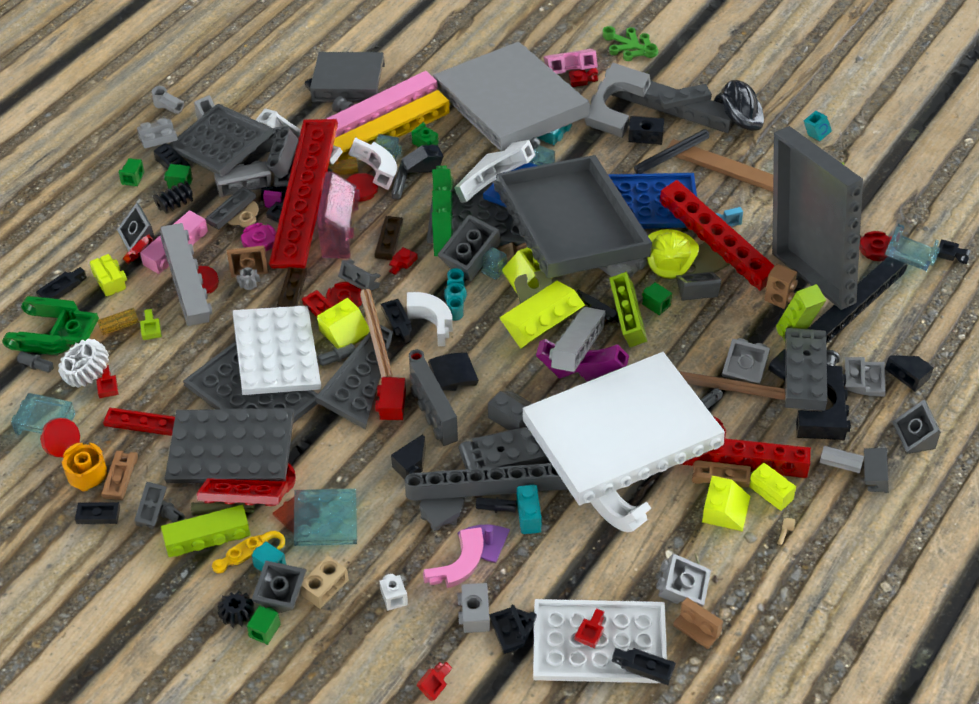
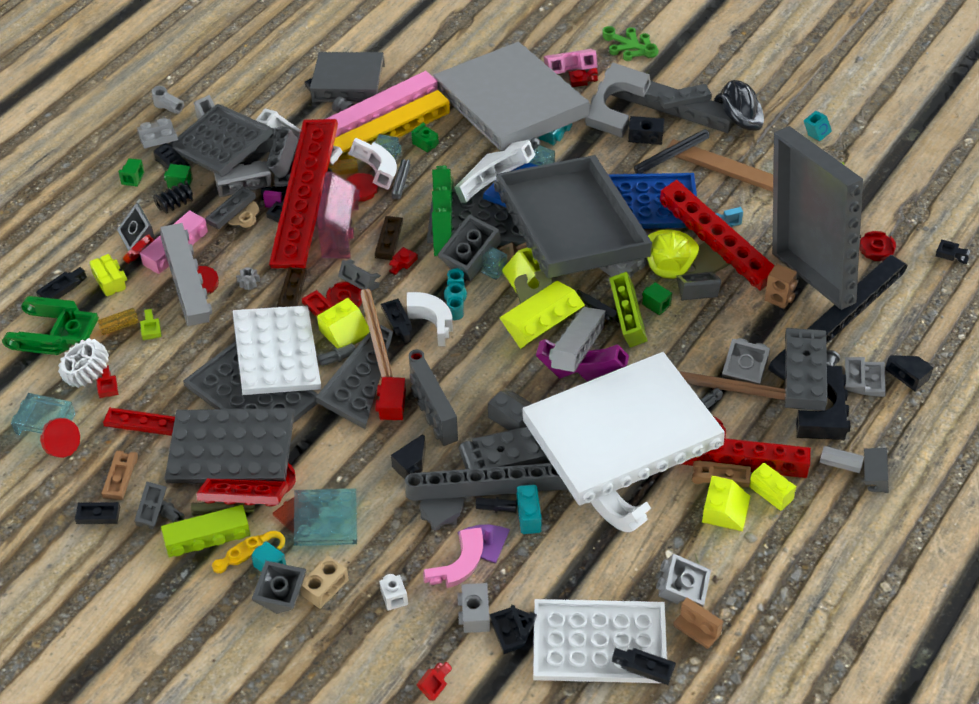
(35, 362): dark grey axle -> none
(84, 466): light orange brick -> none
(235, 608): black gear -> none
(247, 257): medium nougat slope -> none
(258, 235): dark pink tile -> none
(263, 624): green brick -> none
(423, 159): black slope -> none
(453, 371): black slope -> none
(591, 631): red plate -> none
(788, 524): tan hand -> none
(801, 310): lime brick -> none
(911, 251): clear light blue panel -> none
(918, 429): dark grey slope -> none

